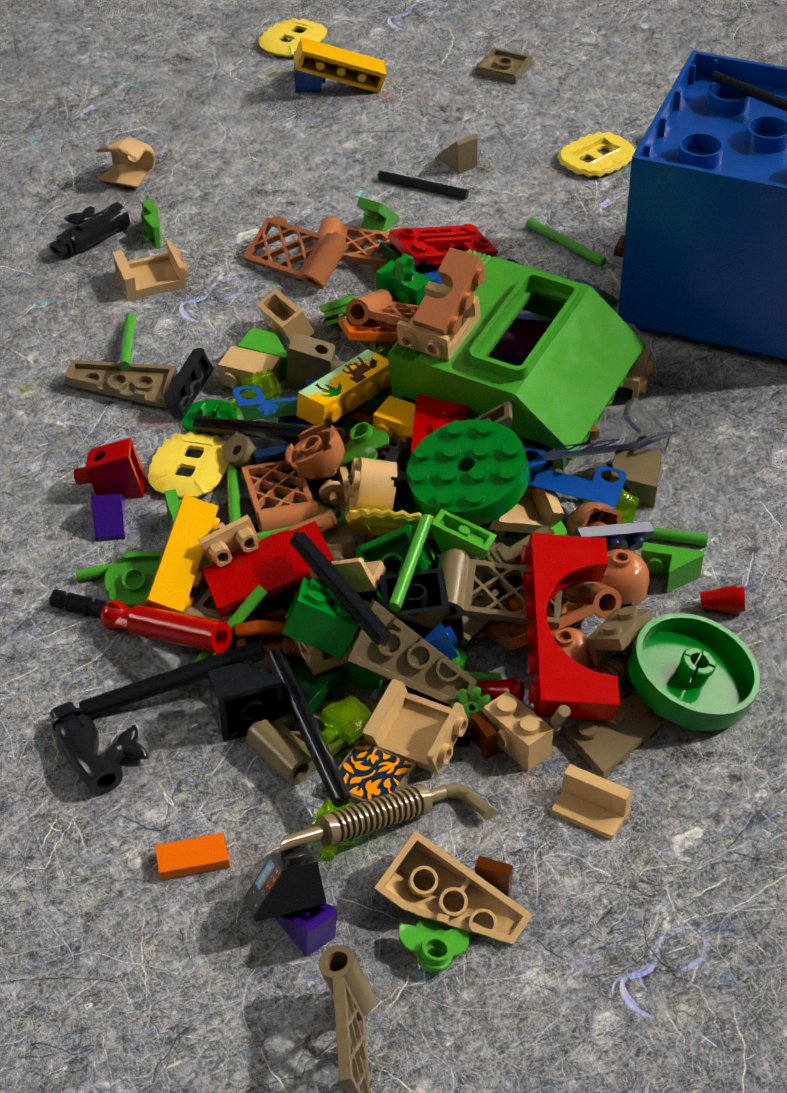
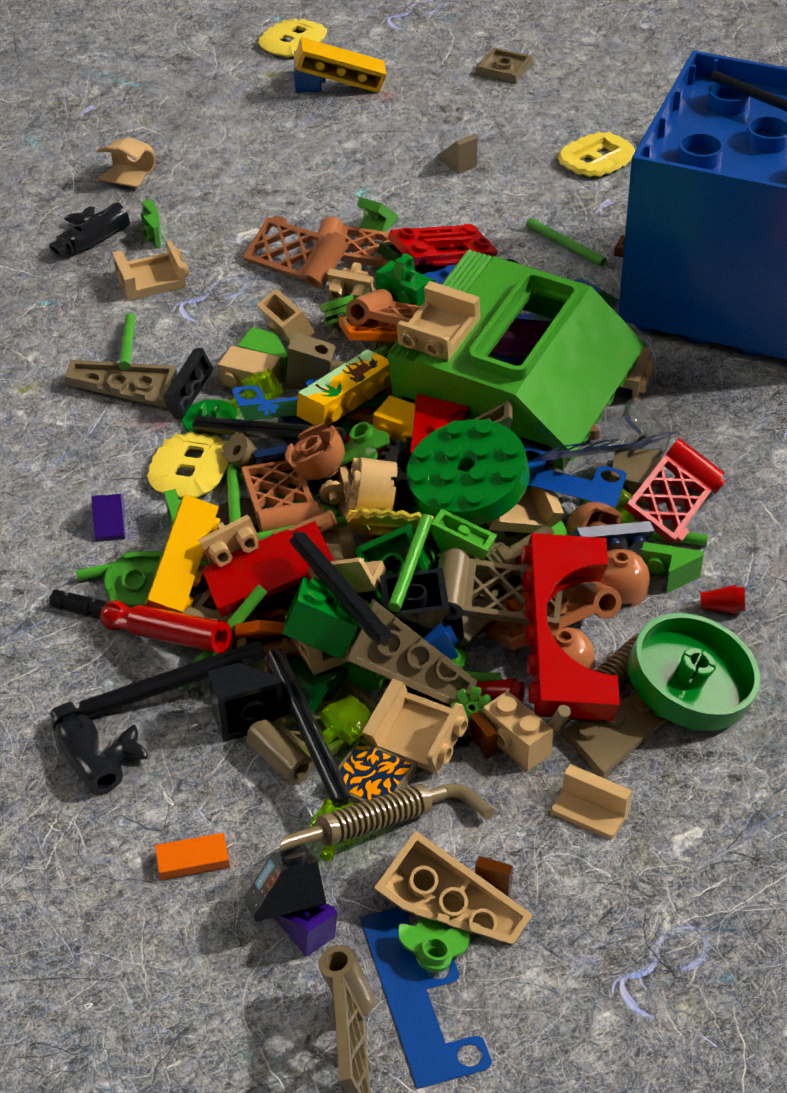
(113, 470): red torso -> none
(350, 281): none -> tan hips
(412, 1010): none -> blue piece
(423, 184): black bar -> none
(462, 273): nougat arch -> none
(616, 632): dark tan bracket -> none
(690, 470): none -> red piece

